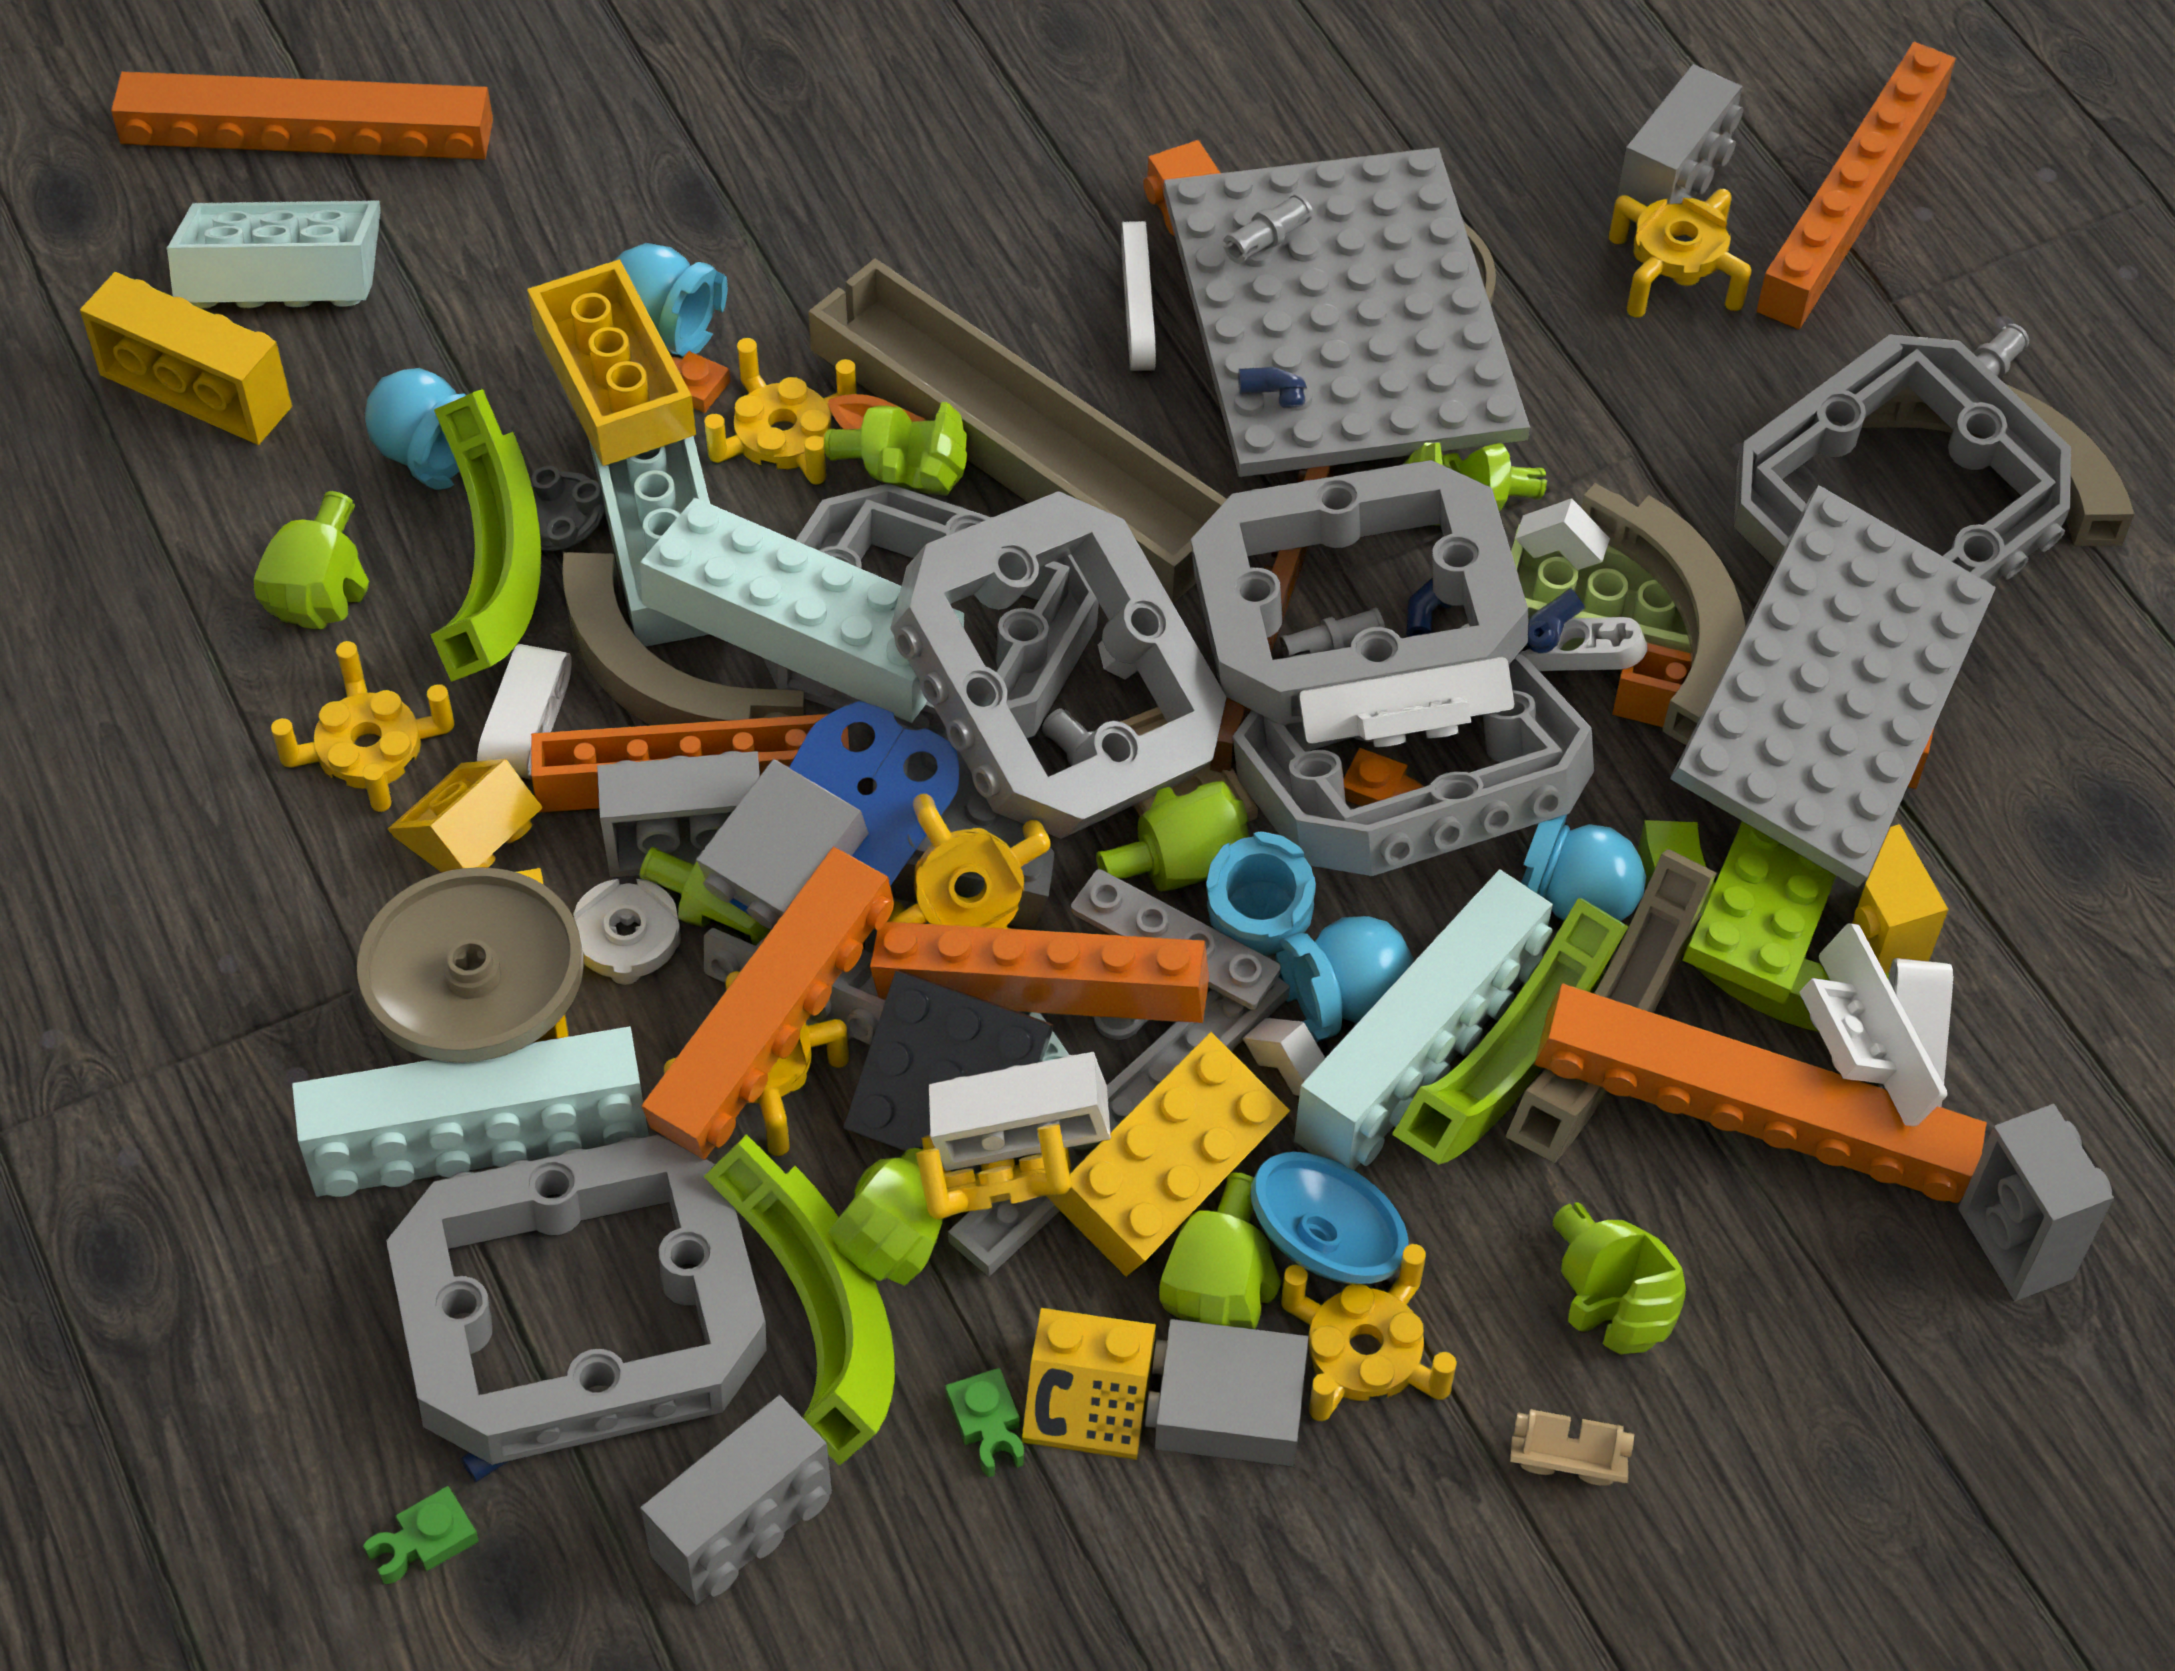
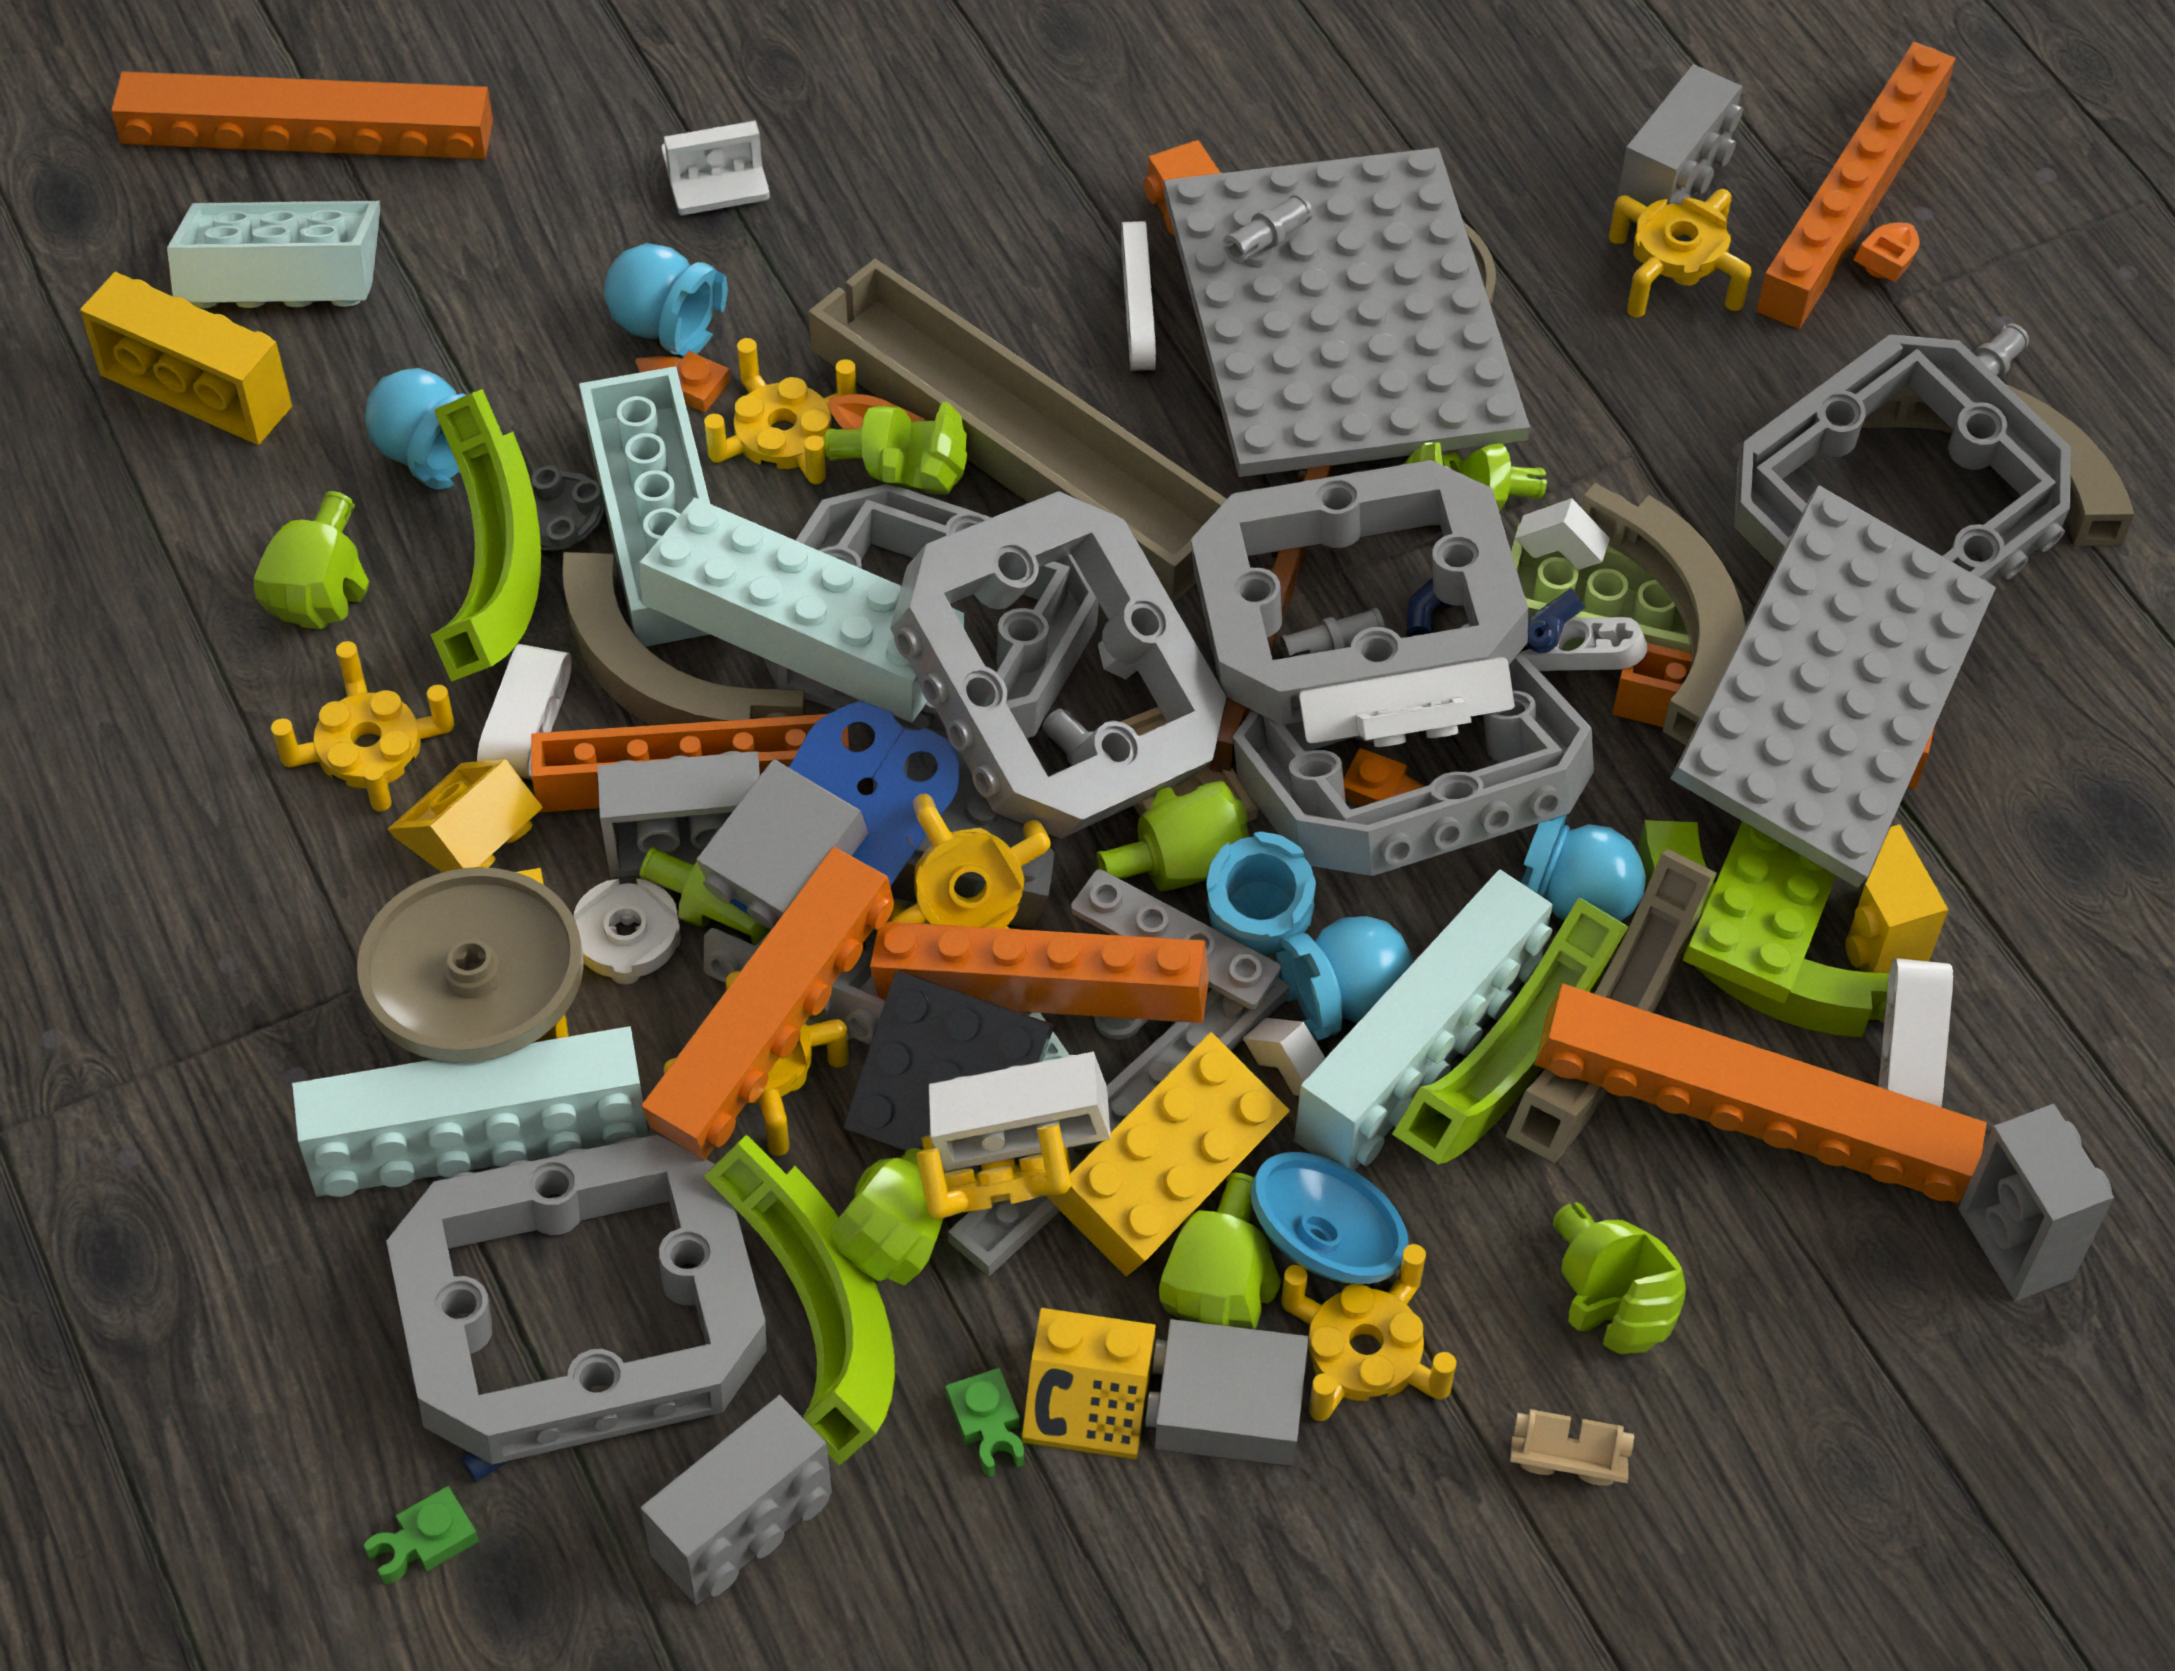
(611, 362): yellow brick -> none
(715, 168): none -> white bracket
(1273, 379): dark blue arm -> none
(1869, 1027): white bracket -> none
(1889, 250): none -> orange plate

